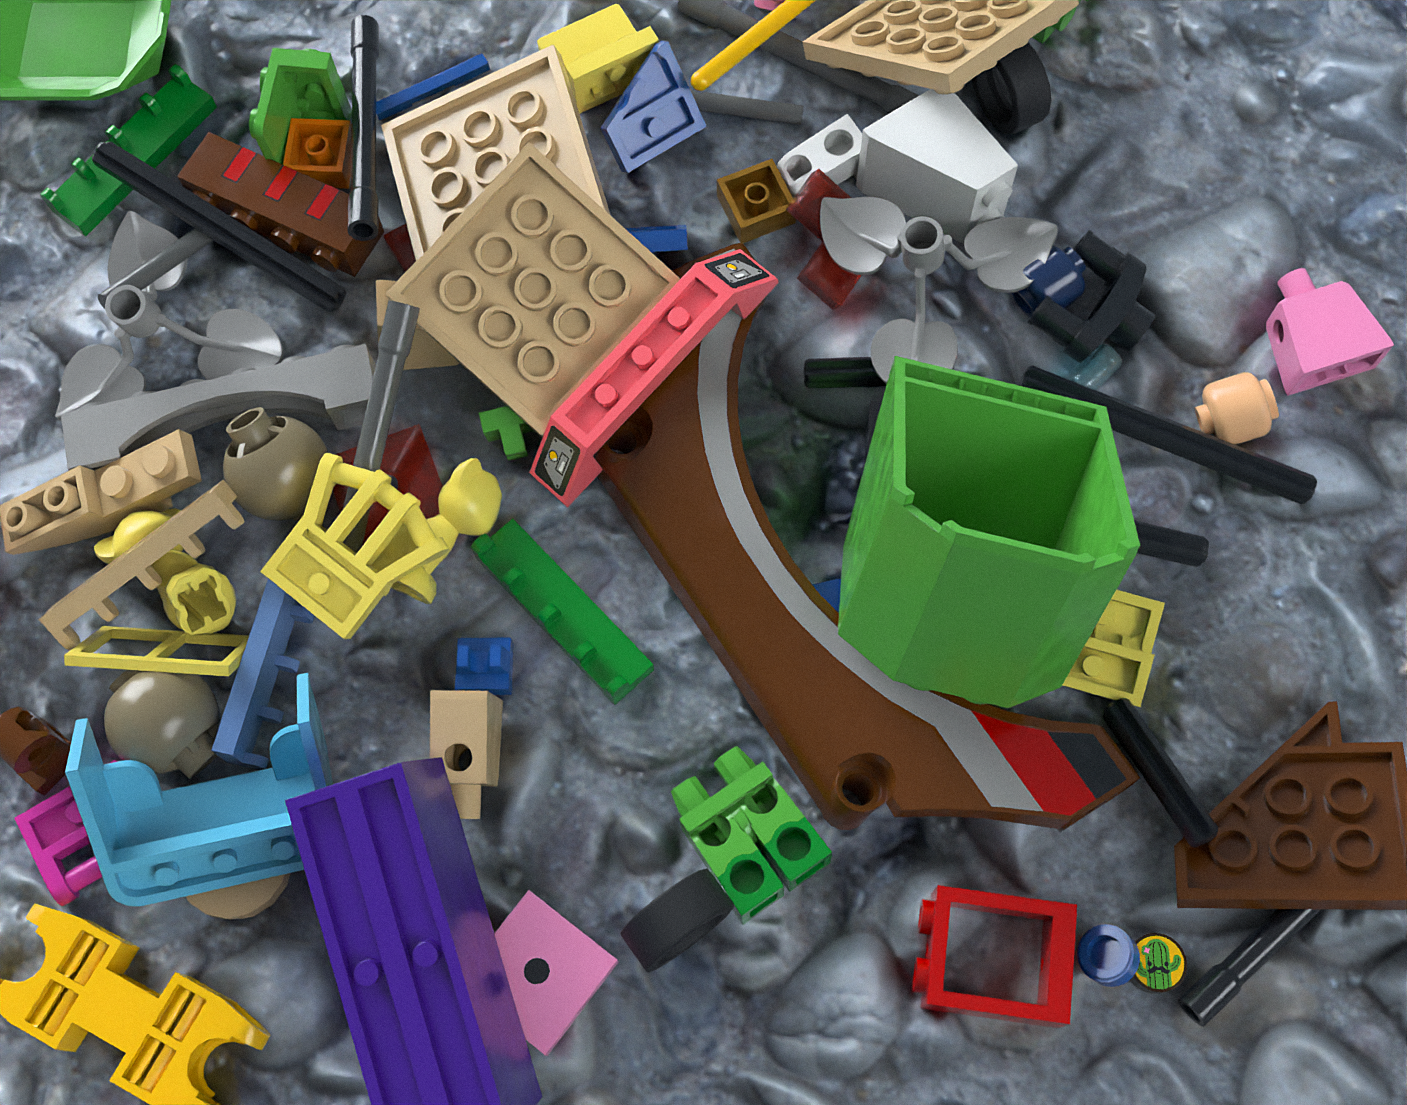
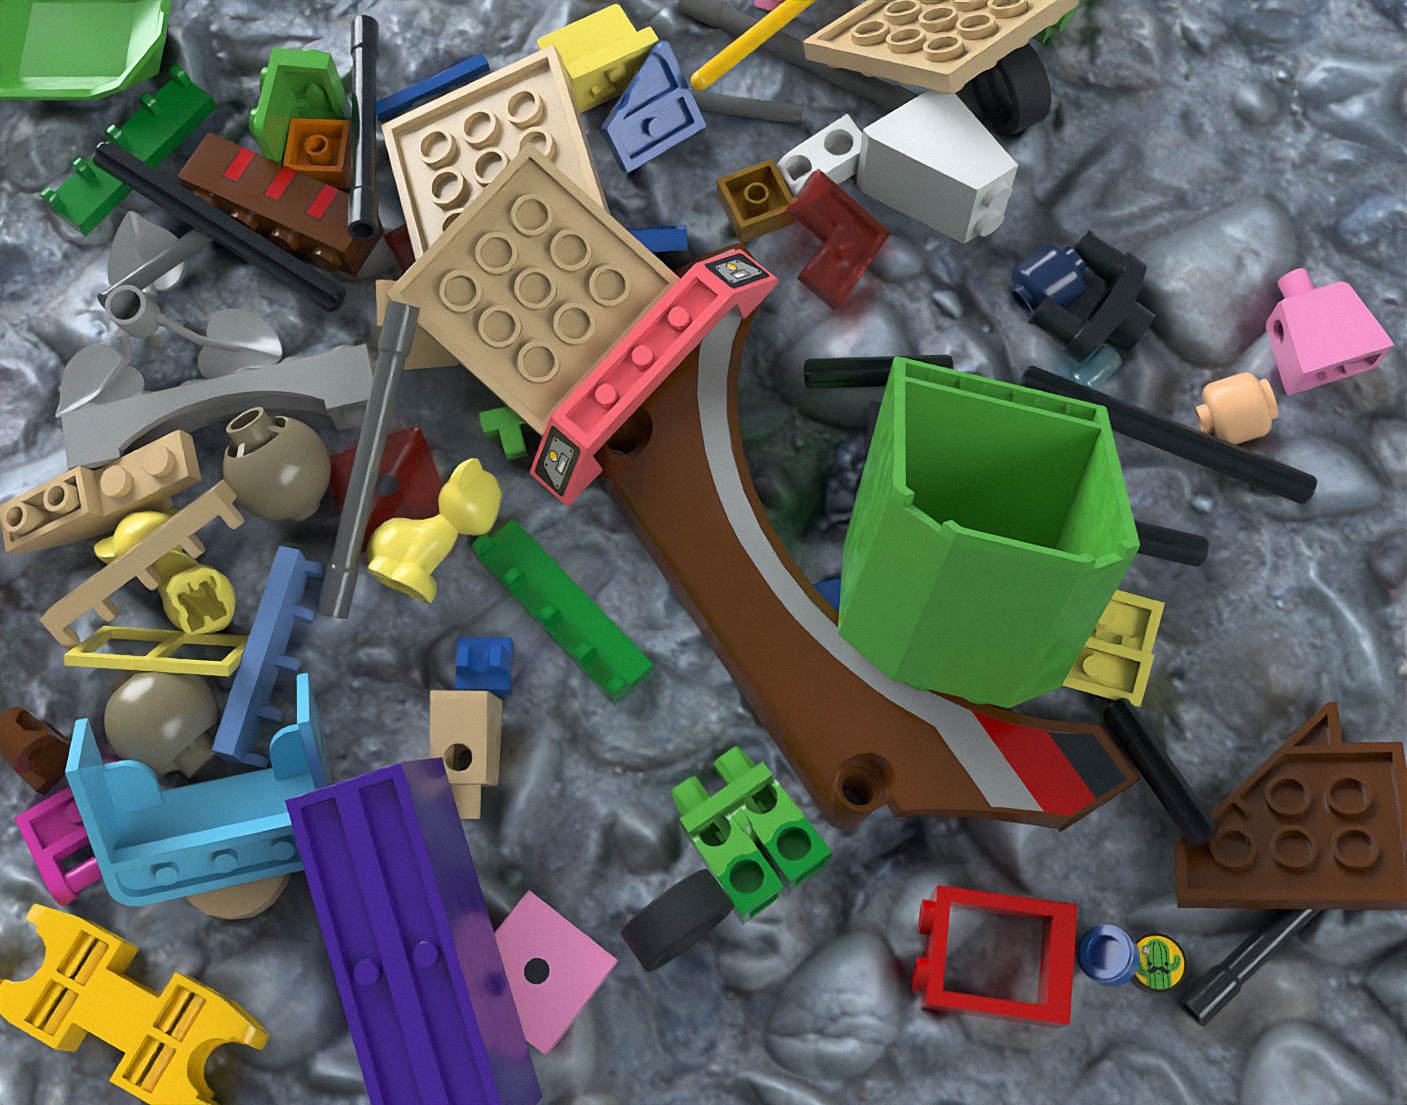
(329, 575): light yellow plate -> none
(867, 229): light grey plant -> none

